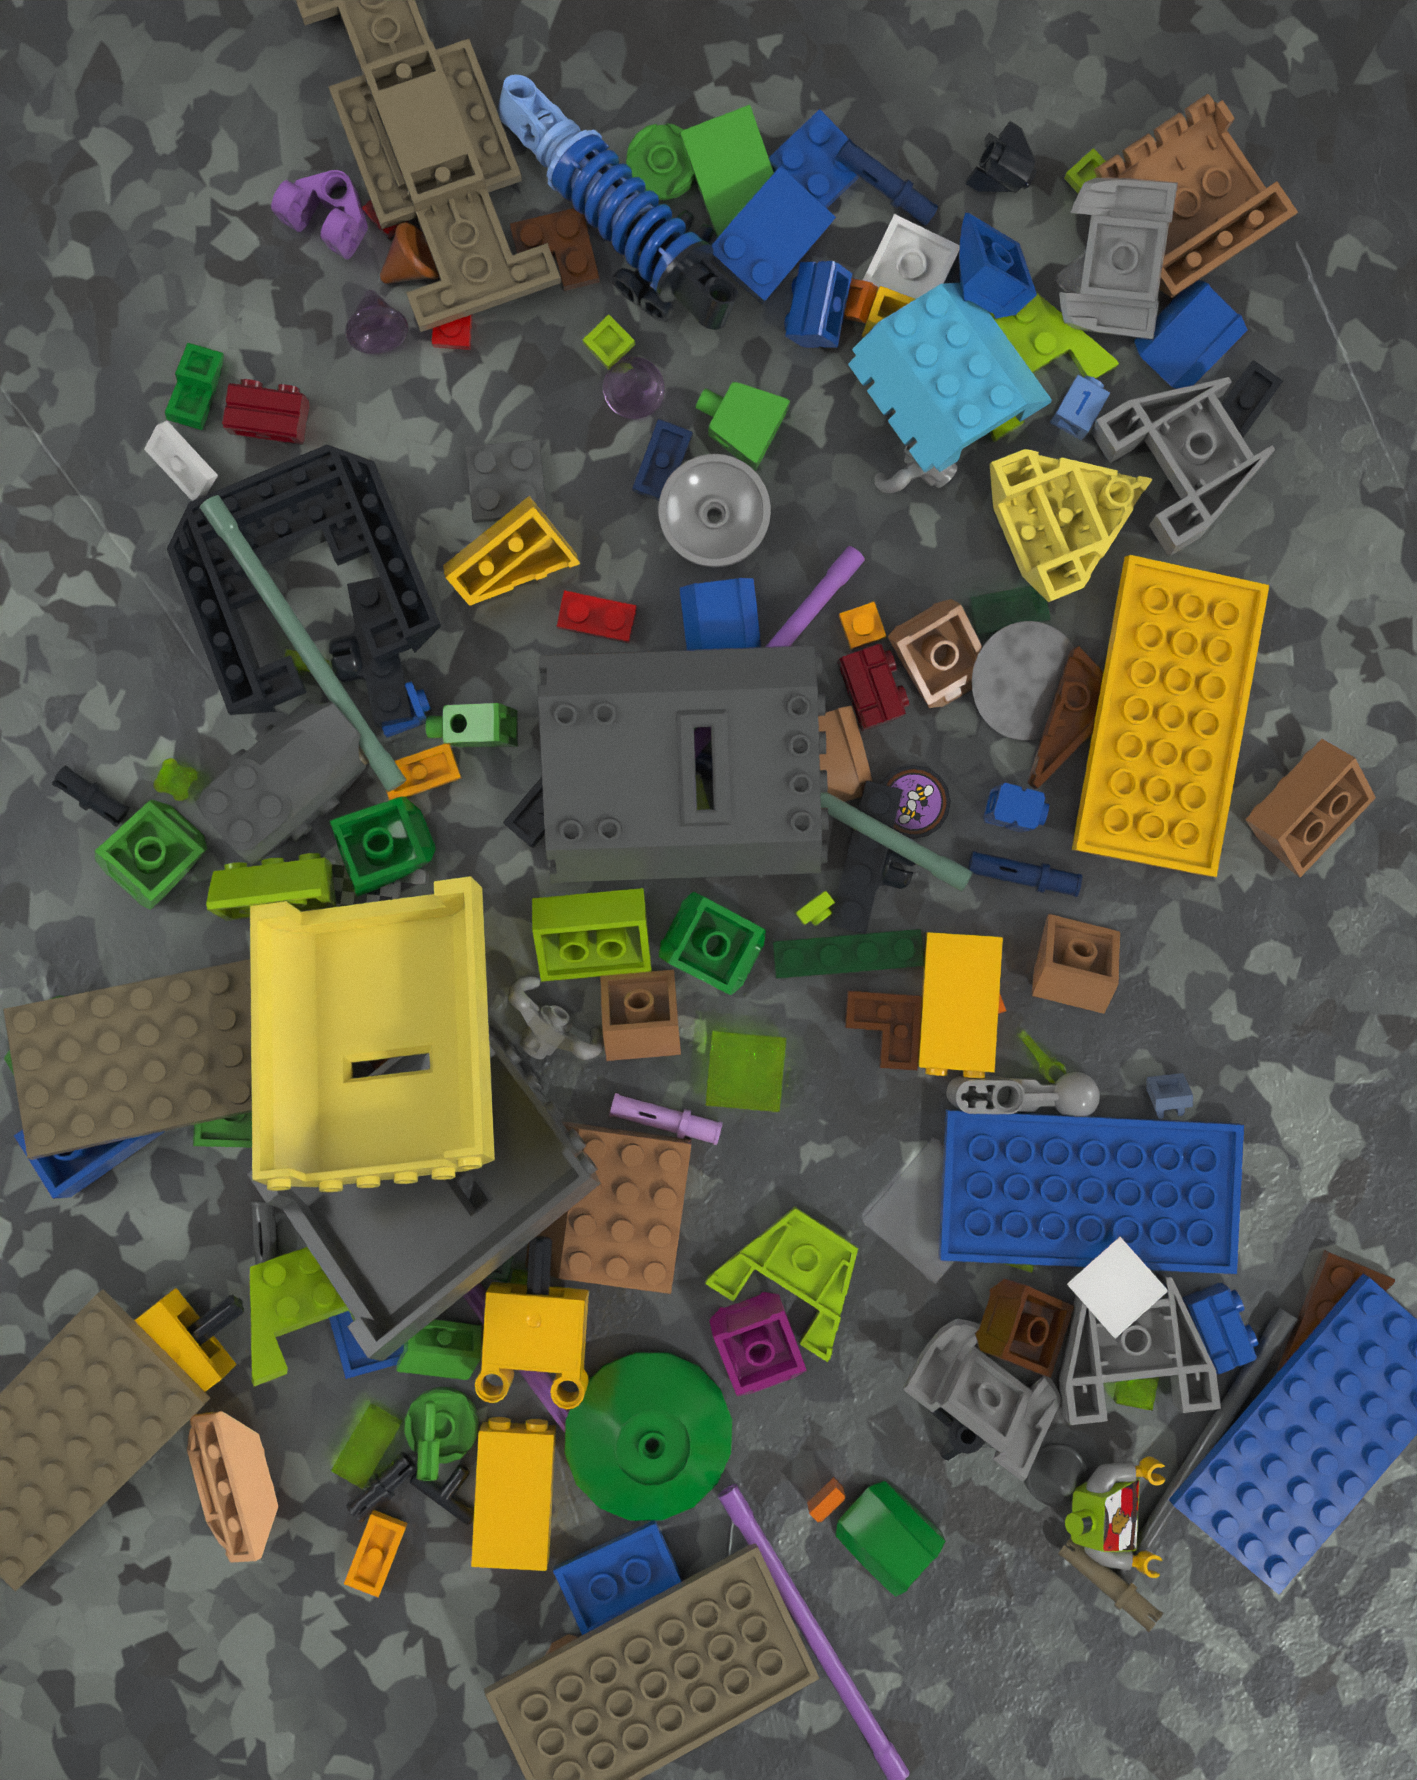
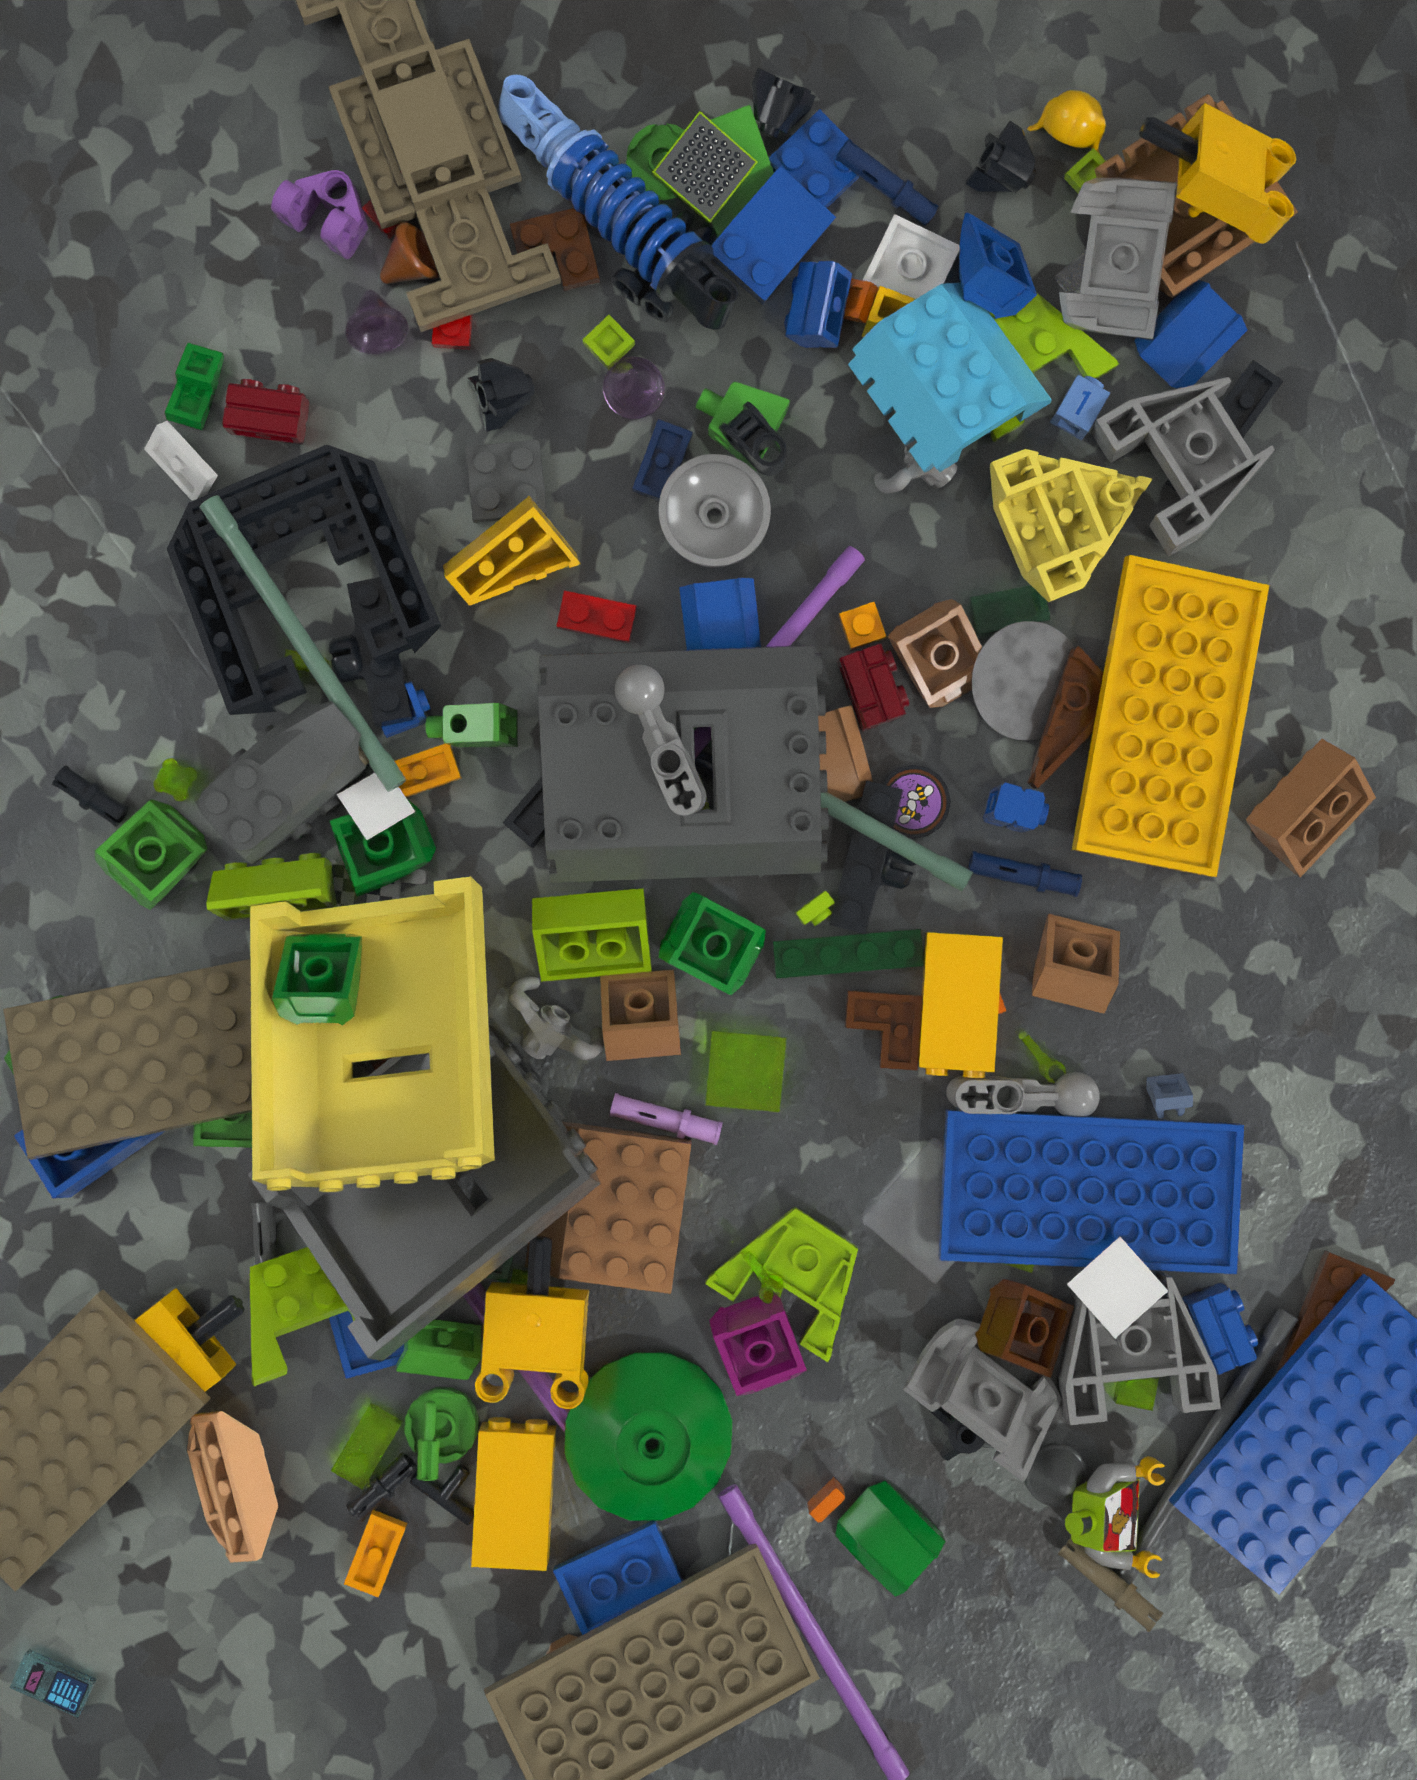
(53, 1683): none -> tile
(318, 978): none -> green slope
(373, 806): none -> white sticker
(500, 391): none -> black brick
(640, 692): none -> light grey beam
(704, 167): none -> tile
(750, 435): none -> black piece
(770, 1282): none -> clear neon green hand
(778, 103): none -> black brick
(1073, 120): none -> yellow hair
(1227, 170): none -> yellow piece

